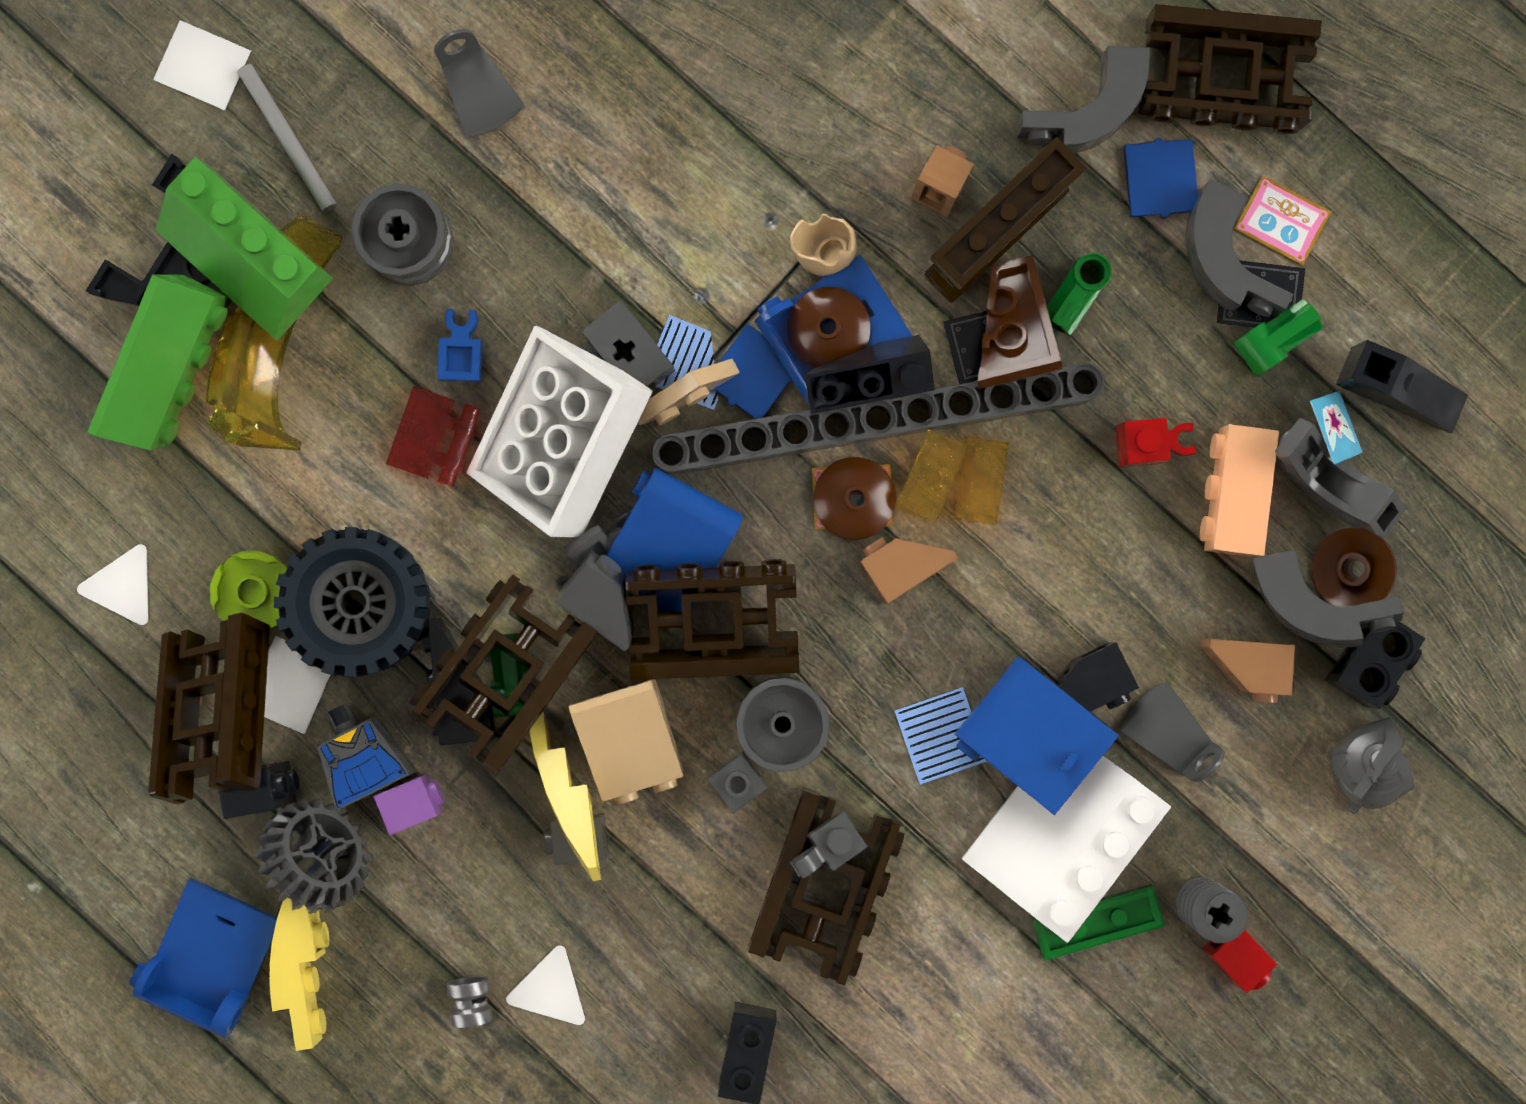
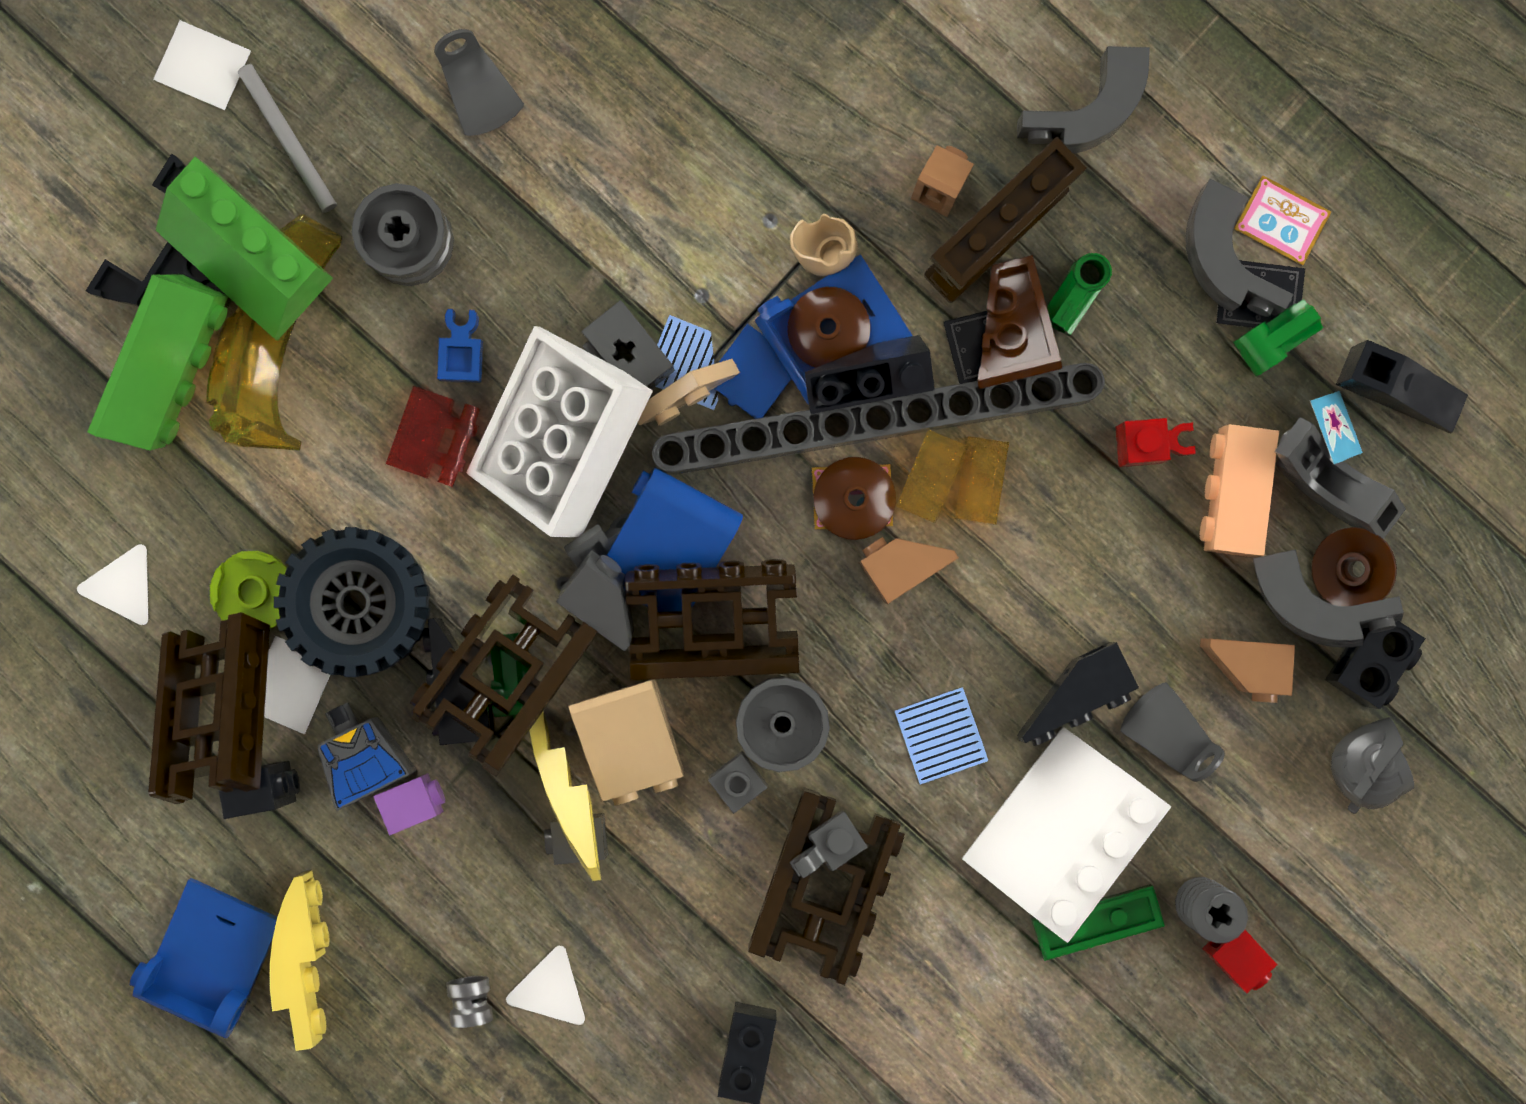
(302, 873): dark grey gear -> none
(1030, 730): blue door -> none
(1160, 177): blue piece -> none
(1234, 36): dark brown fence -> none

